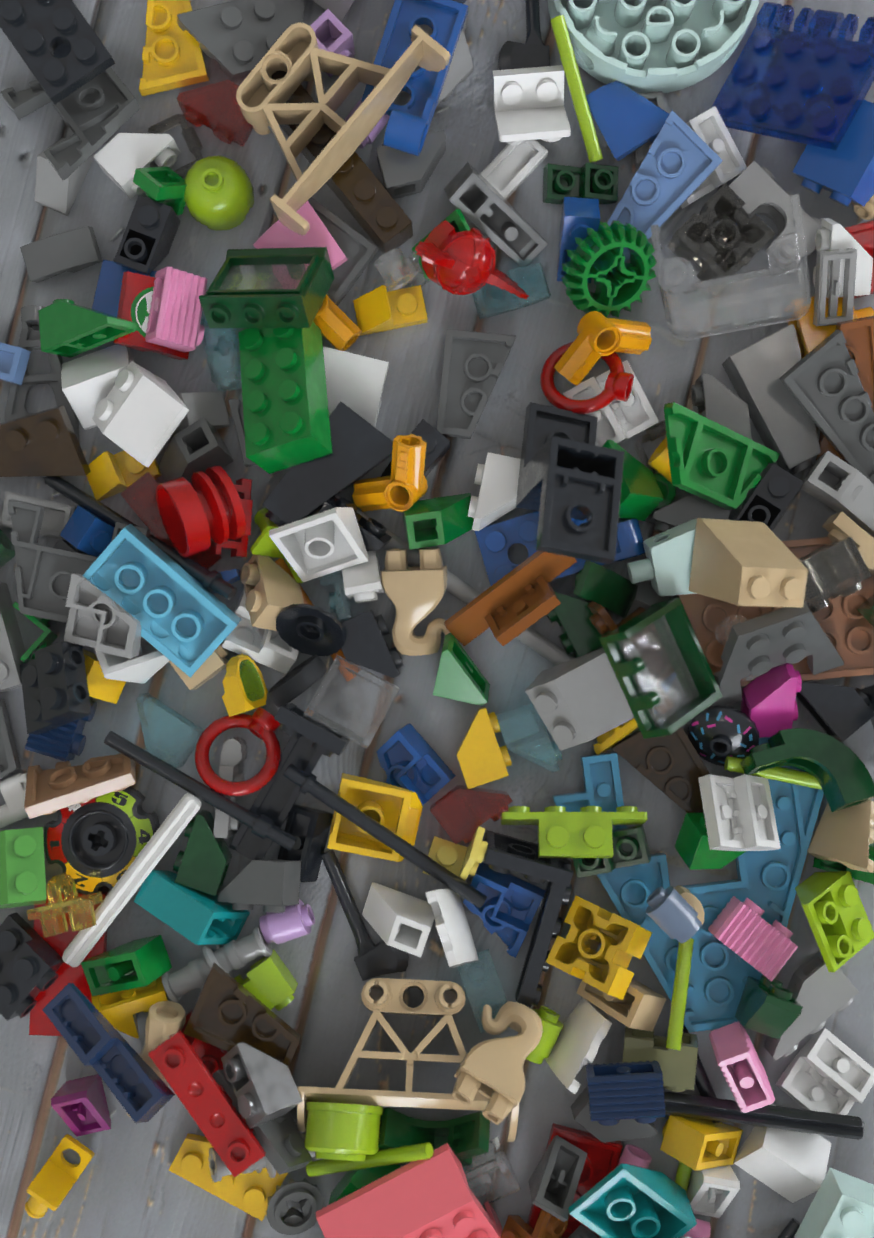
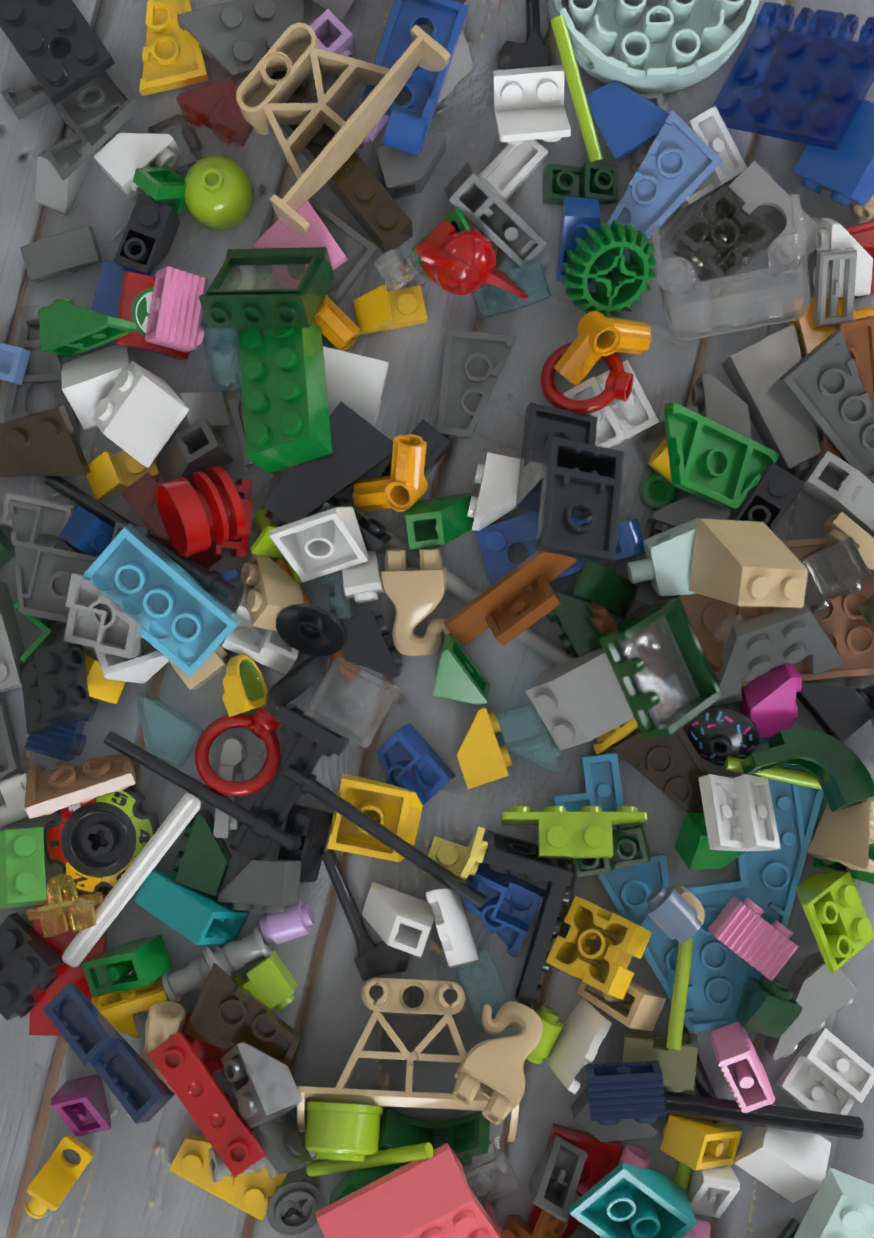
(466, 809): clear red slope -> none
(638, 489): green slope -> none

